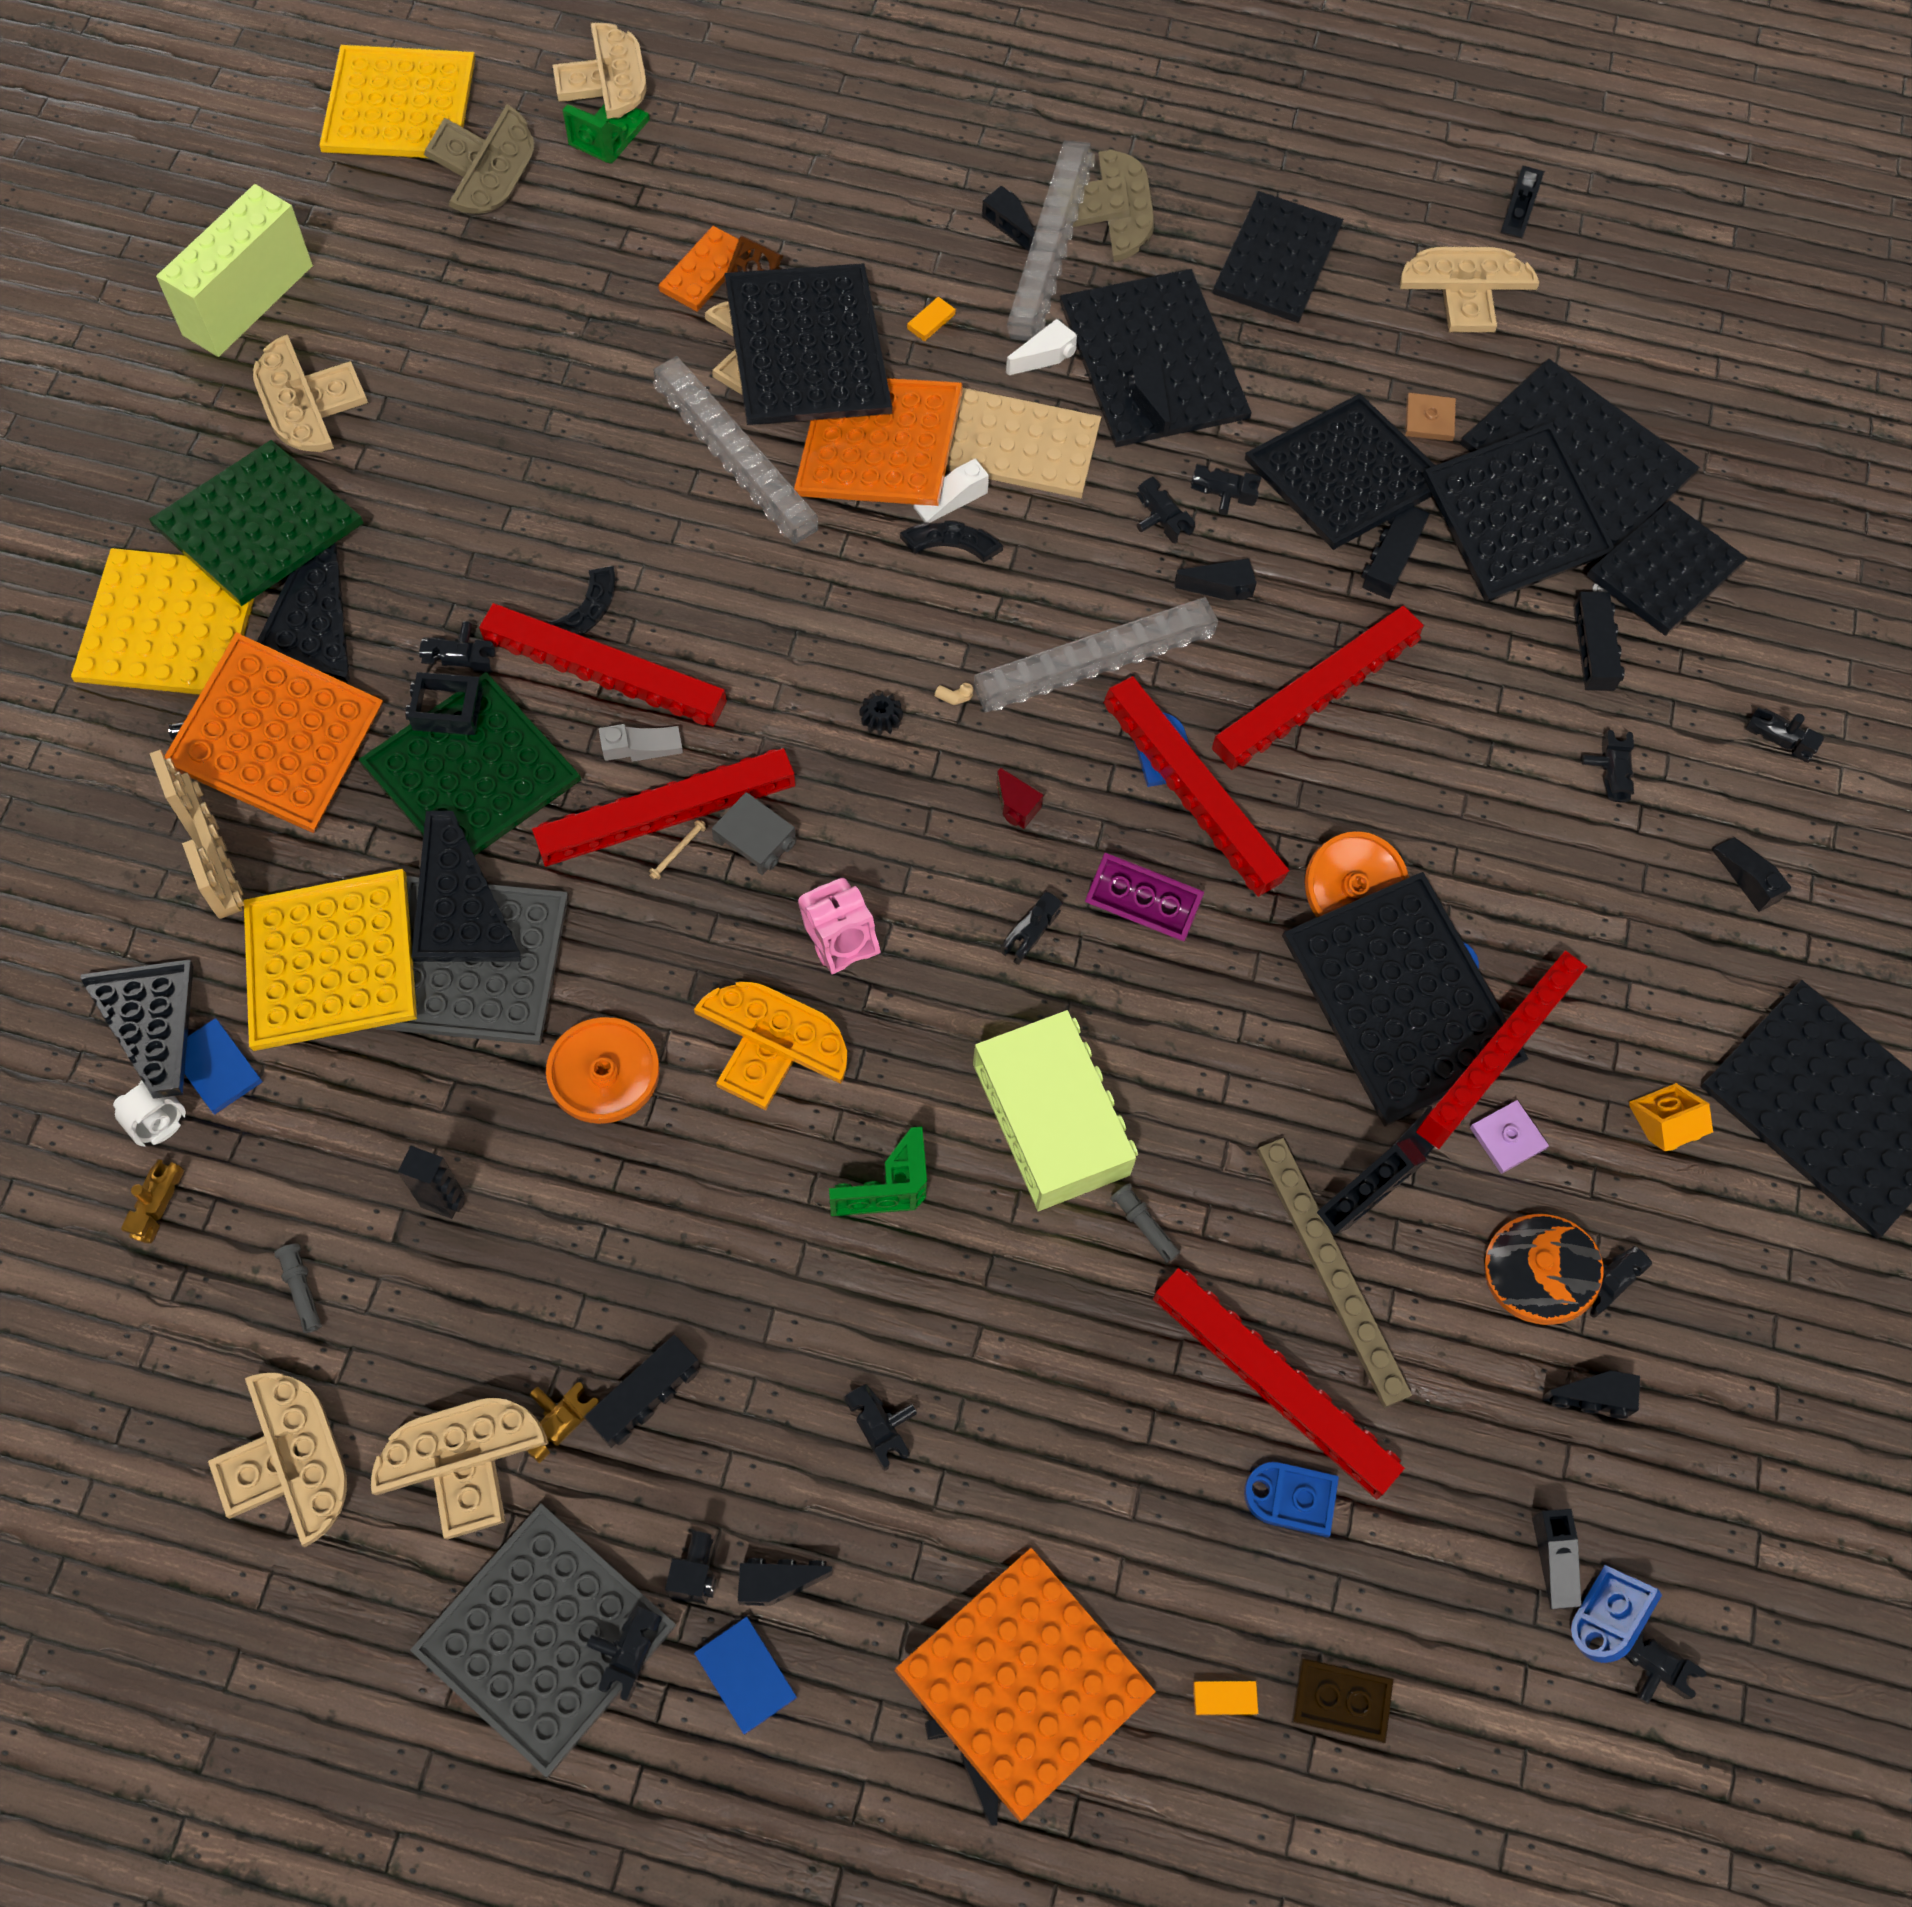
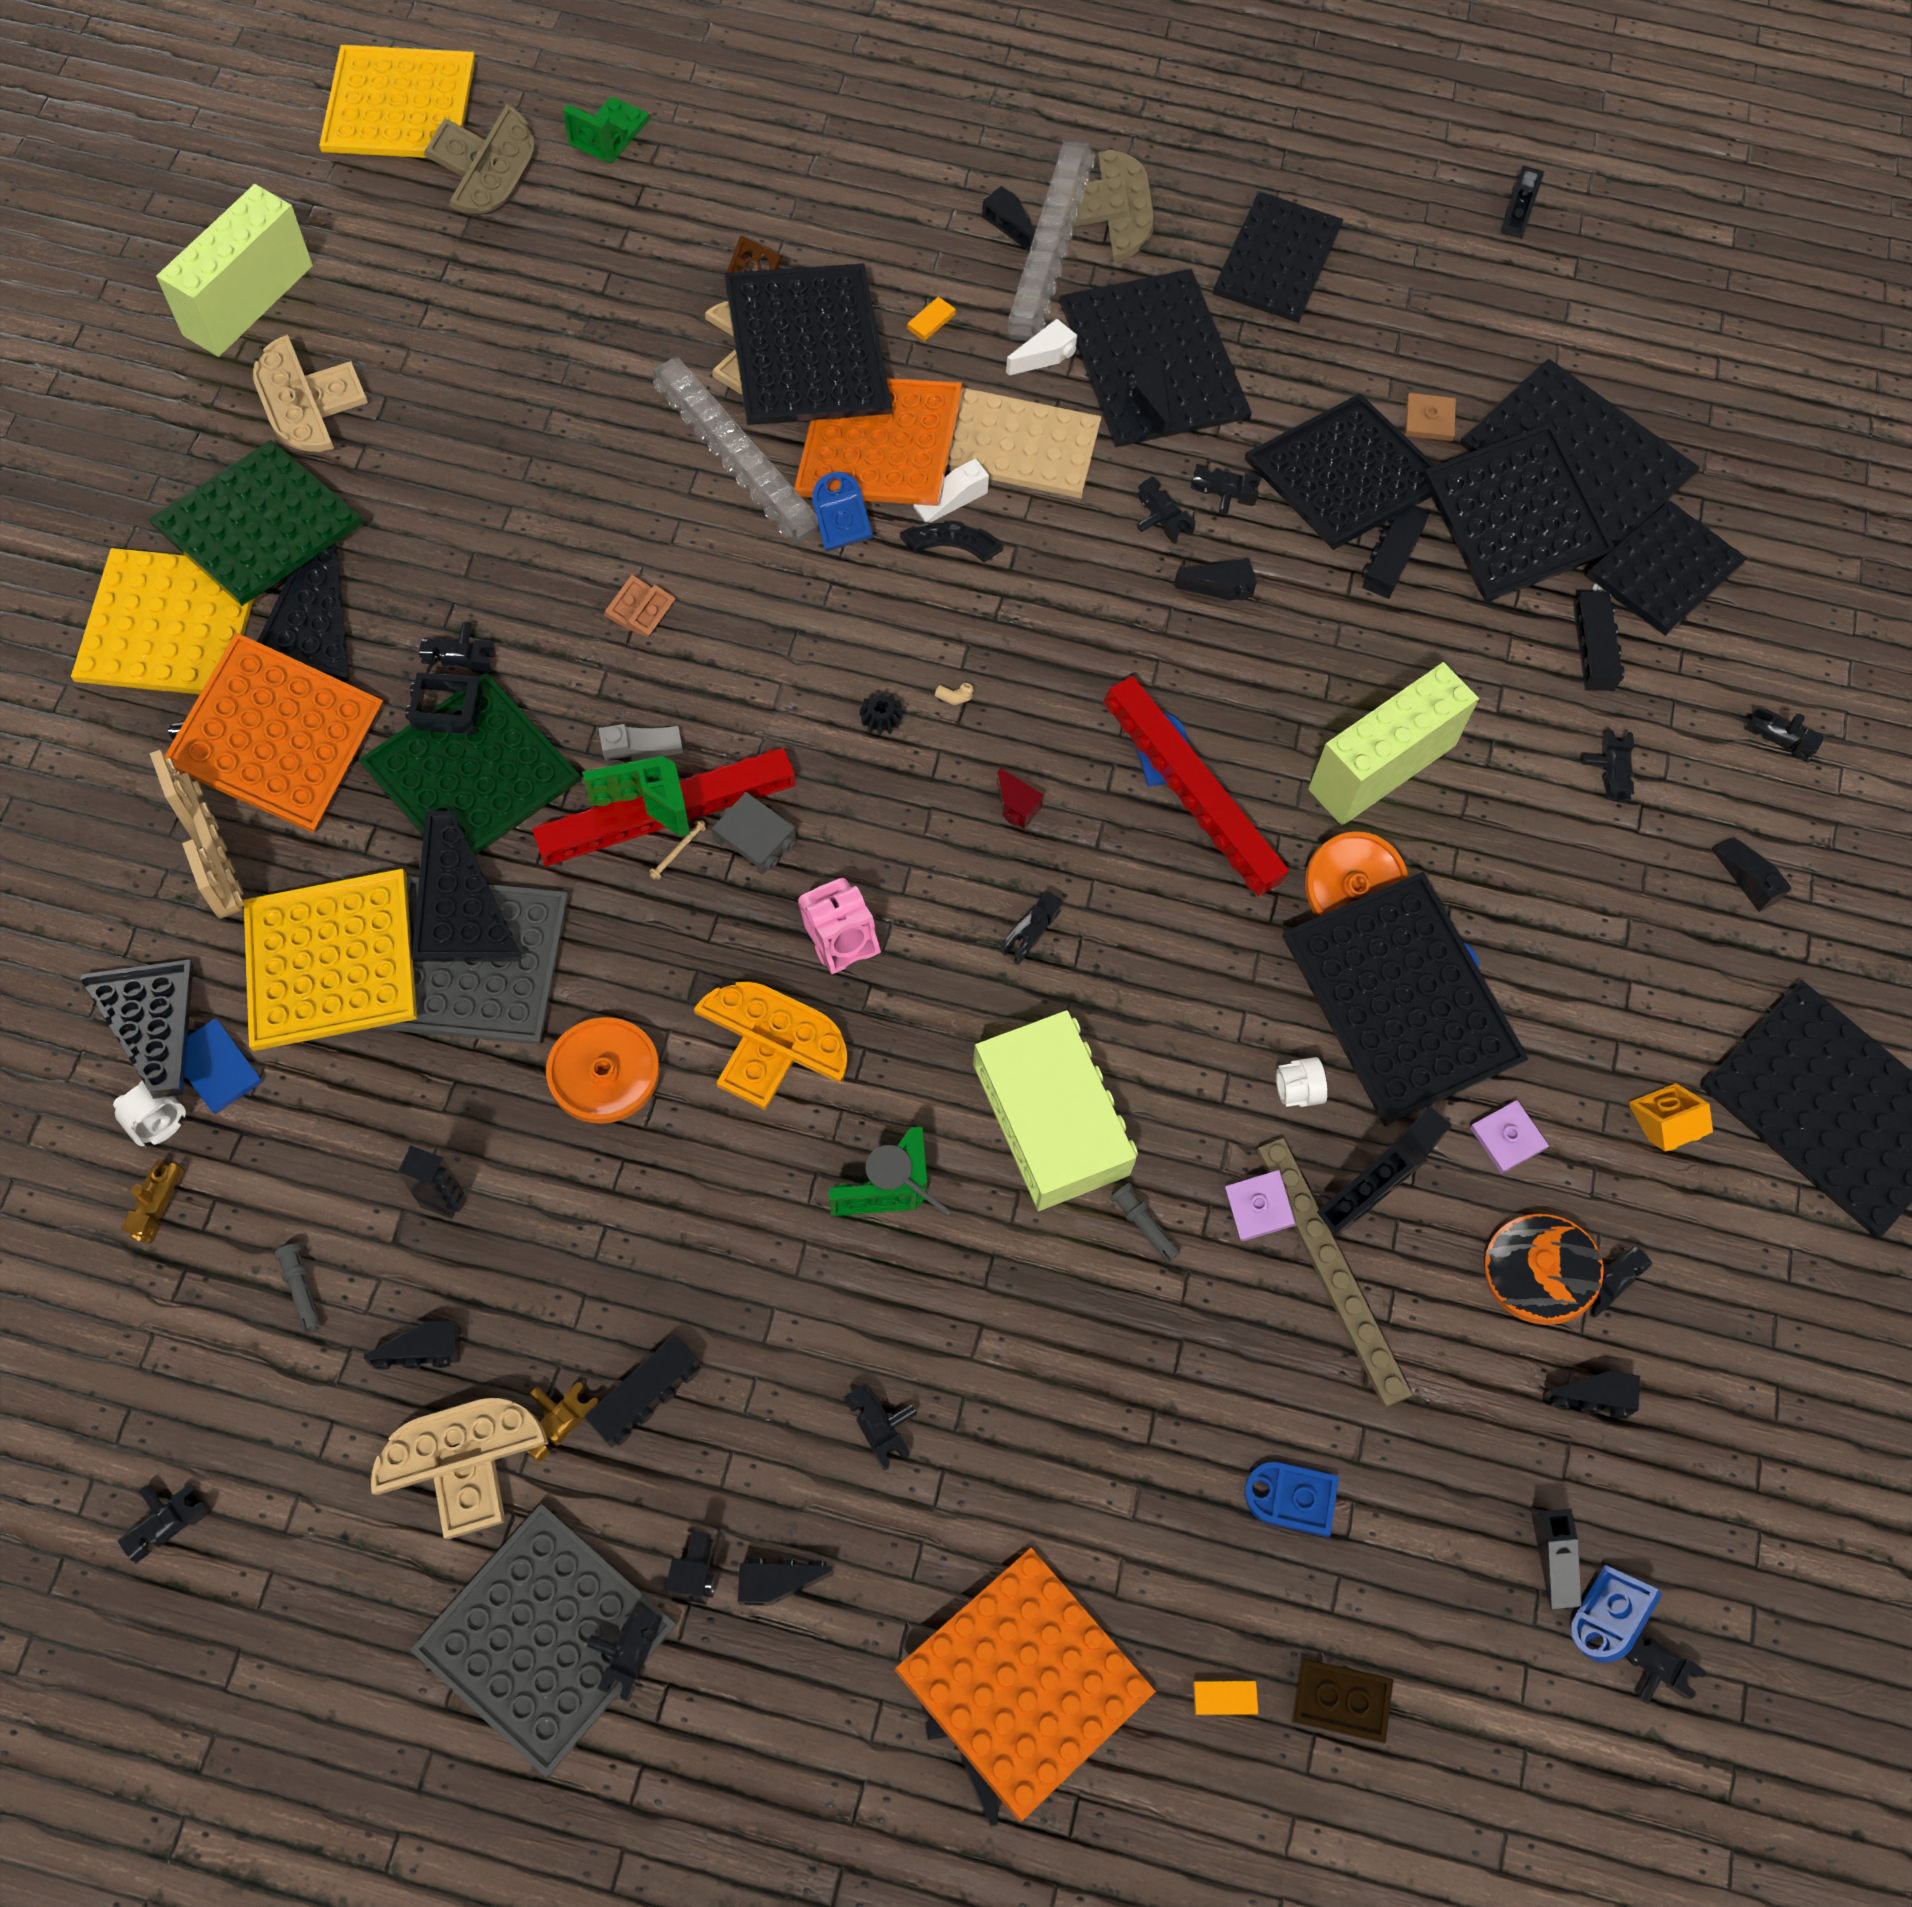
(163, 1521): none -> black piece
(291, 1460): tan plate -> none
(426, 1344): none -> black slope
(595, 605): black tile -> none
(603, 665): red brick -> none
(614, 75): tan plate -> none
(639, 606): none -> nougat slope
(653, 779): none -> green bracket
(701, 269): orange plate -> none
(745, 1675): blue tile -> none
(842, 512): none -> blue tile
(890, 1168): none -> dark grey piece
(1095, 655): clear brick -> none
(1144, 897): magenta brick -> none
(1260, 1205): none -> lavender plate
(1278, 1383): red brick -> none
(1302, 1083): none -> white piece
(1317, 688): red brick -> none
(1392, 743): none -> yellowish green brick
(1467, 282): tan plate -> none
(1500, 1050): red brick -> none

